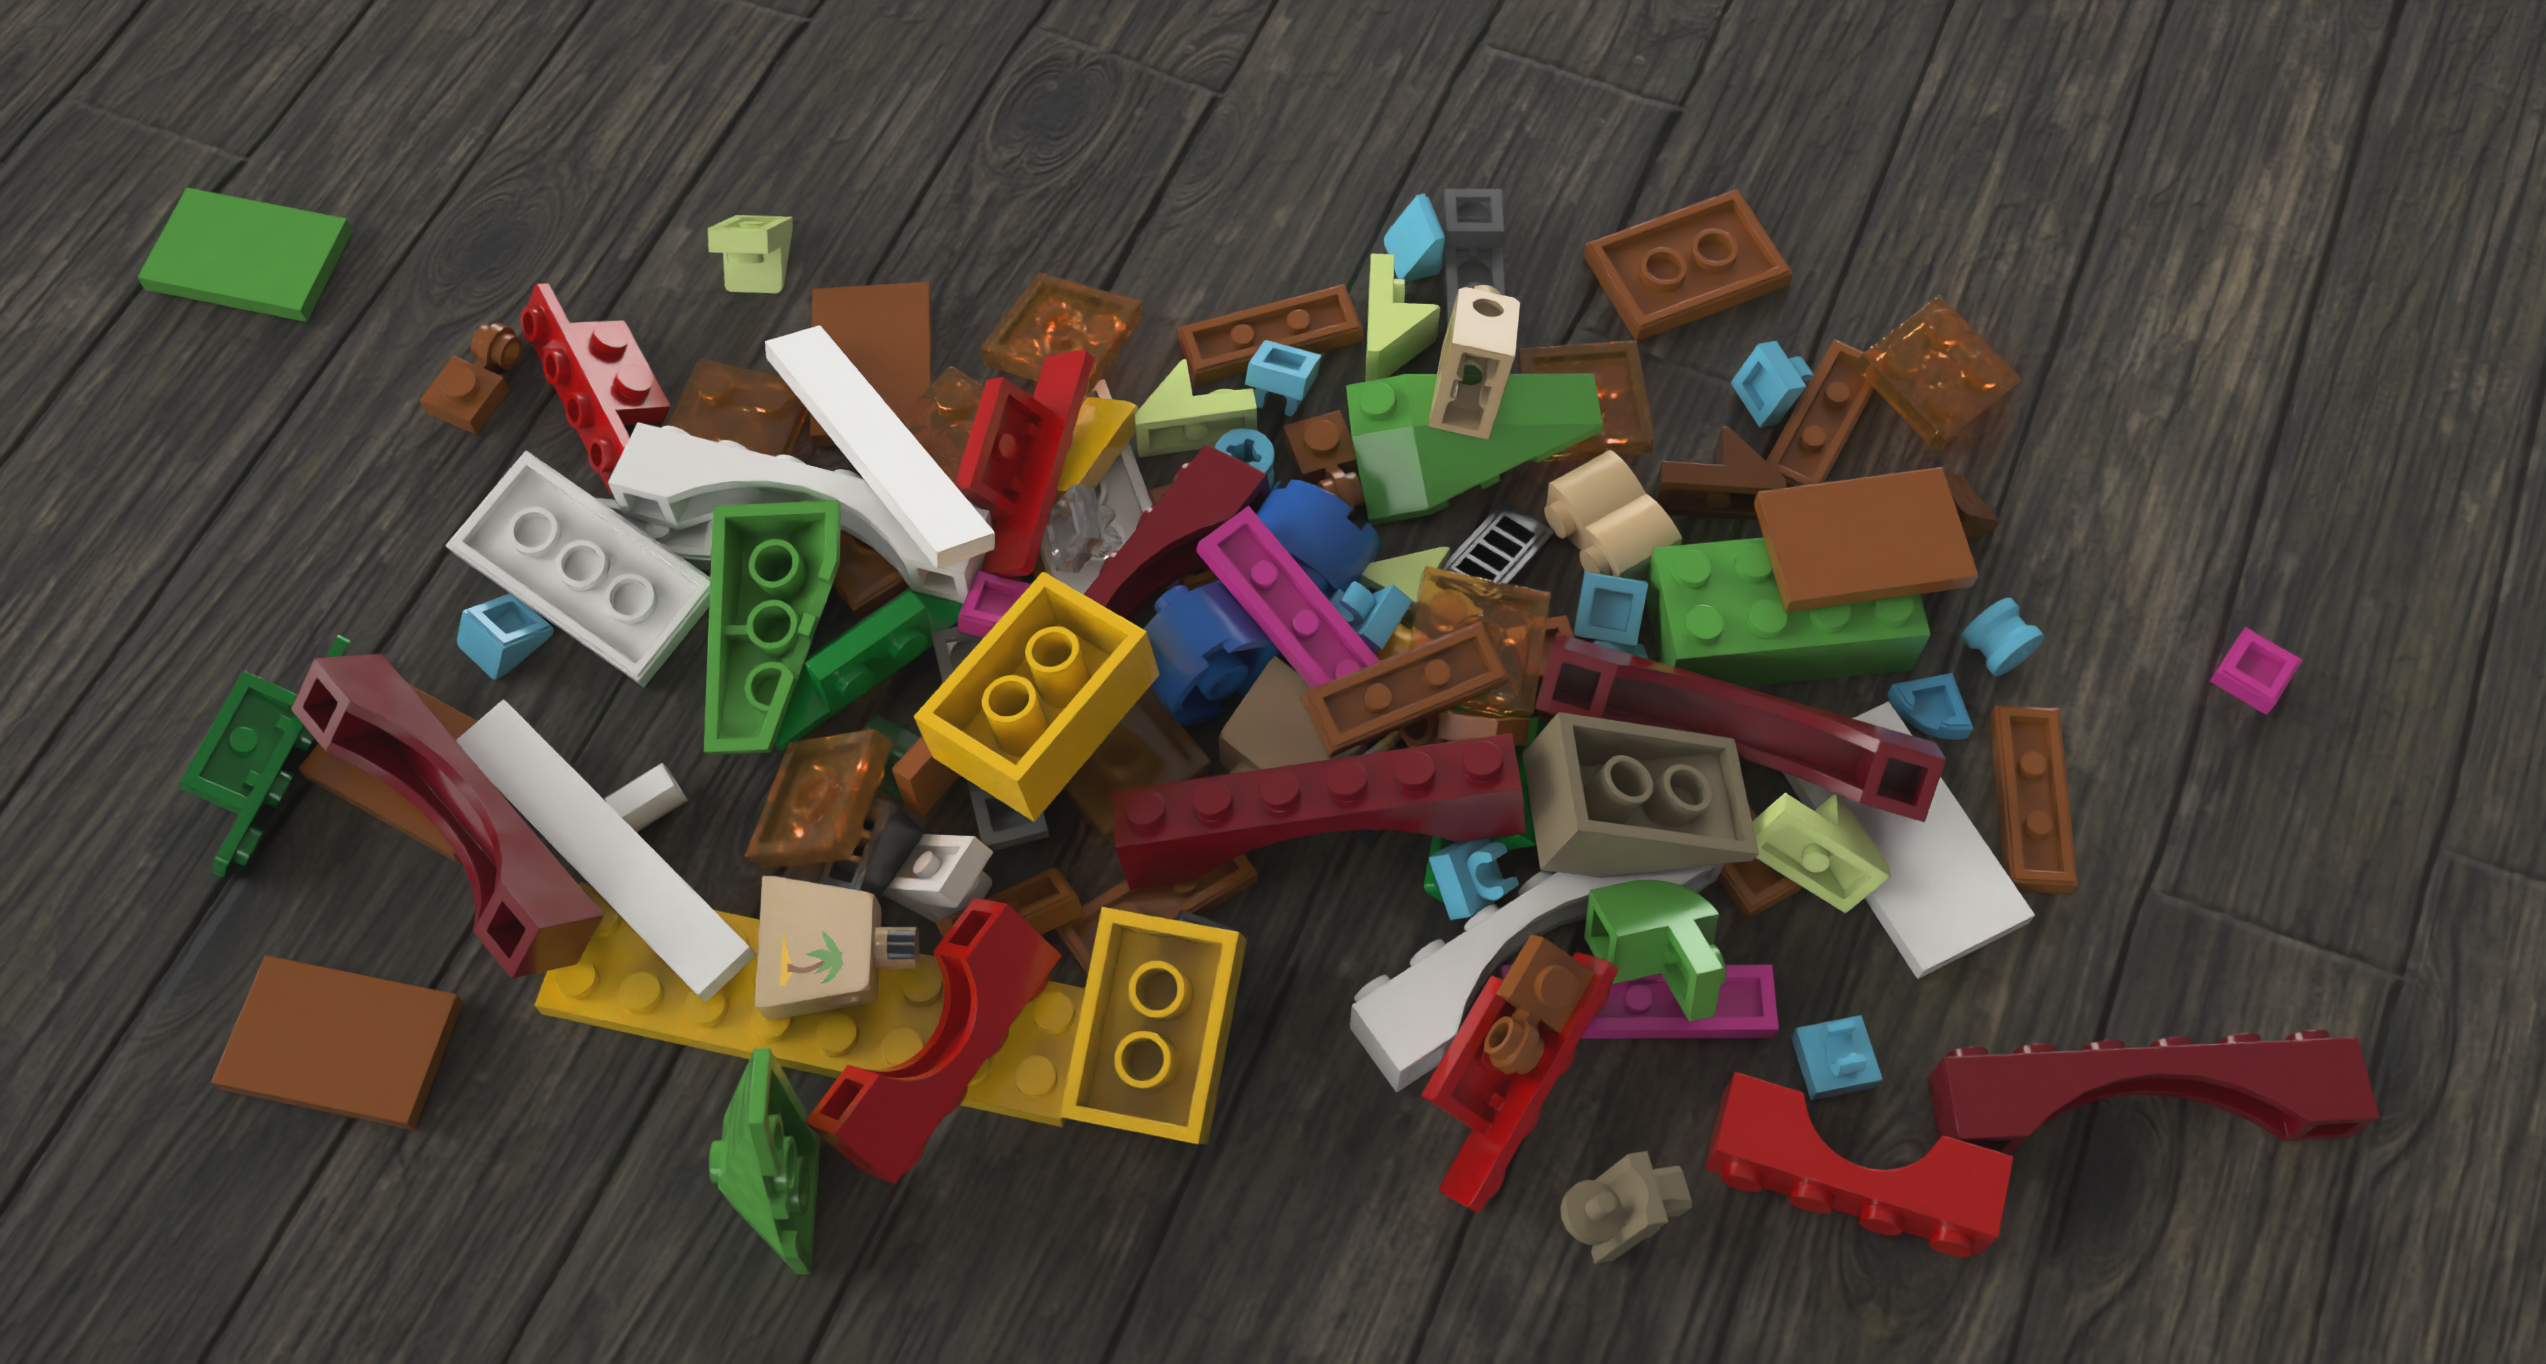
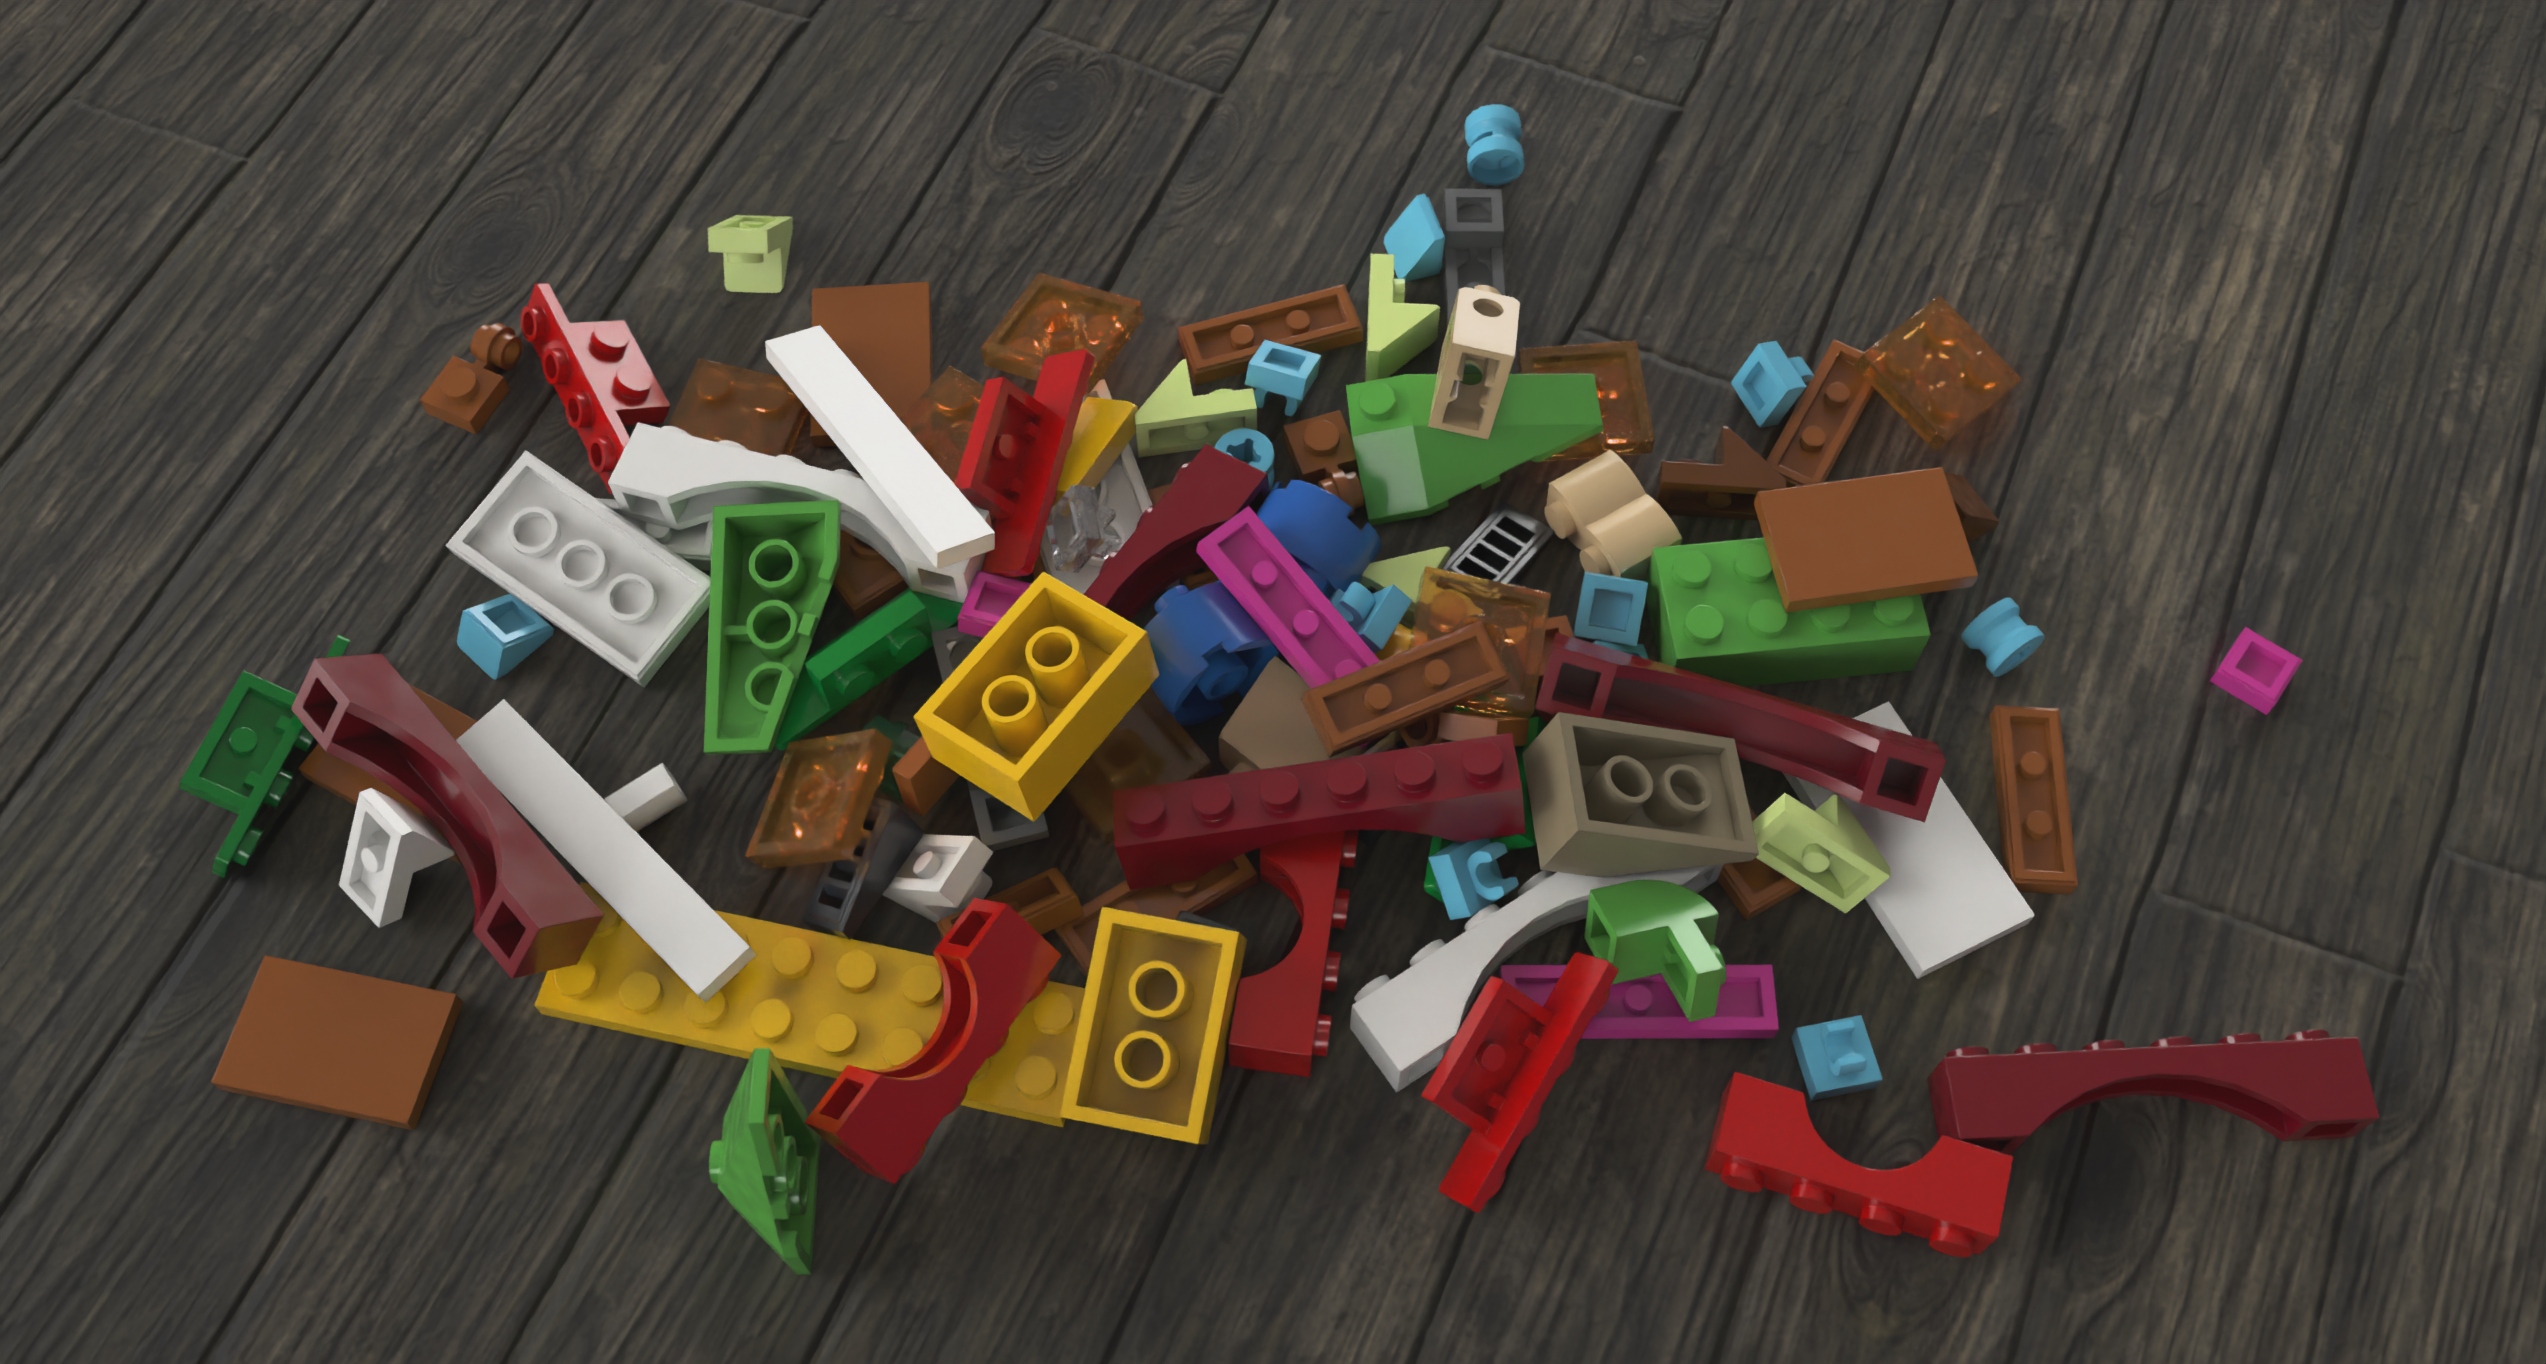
(245, 254): bright green tile -> none
(384, 852): none -> white slope
(823, 948): tan torso -> none
(1278, 1011): none -> red arch
(1492, 135): none -> medium azure wheel
(1545, 990): dark orange plate -> none
(1624, 1205): dark tan hips -> none
(1687, 265): dark orange tile -> none
(1932, 706): dark azure tile -> none

